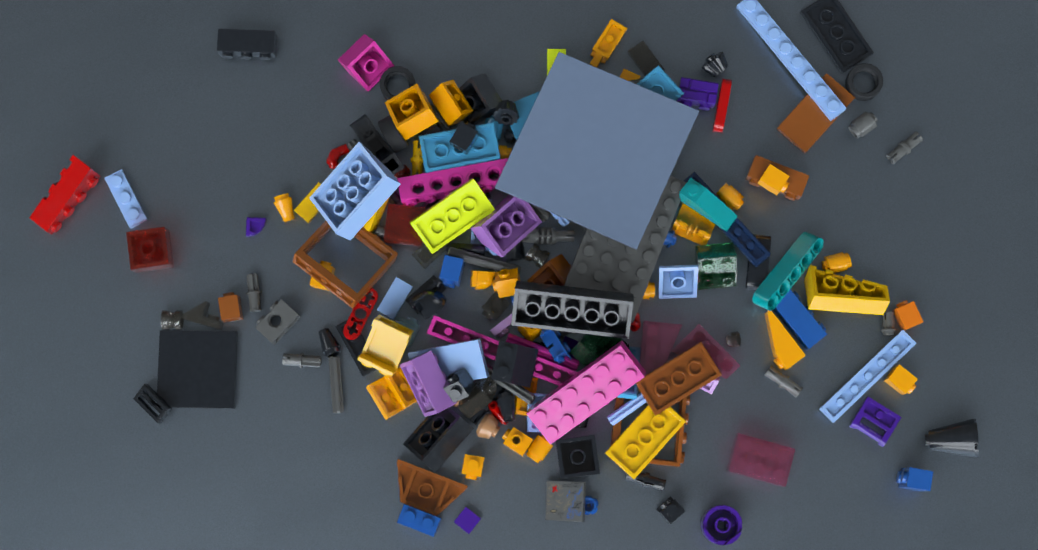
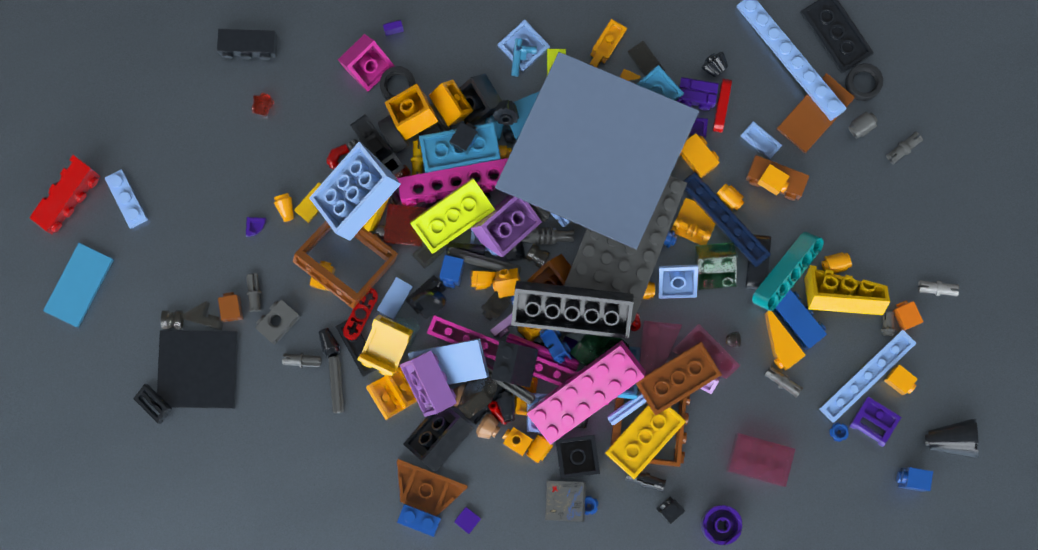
(78, 285): none -> dark azure tile
(149, 249): clear red brick -> none
(262, 104): none -> clear red arm
(393, 27): none -> dark purple tile
(459, 385): black brick -> none
(473, 466): light orange brick -> none
(520, 55): none -> dark azure hose
(529, 38): none -> light blue tile
(699, 127): none -> dark purple tile
(699, 156): none -> light orange brick
(707, 204): teal slope -> none
(761, 140): none -> light blue tile
(844, 432): none -> blue plate
(938, 288): none -> light grey pin

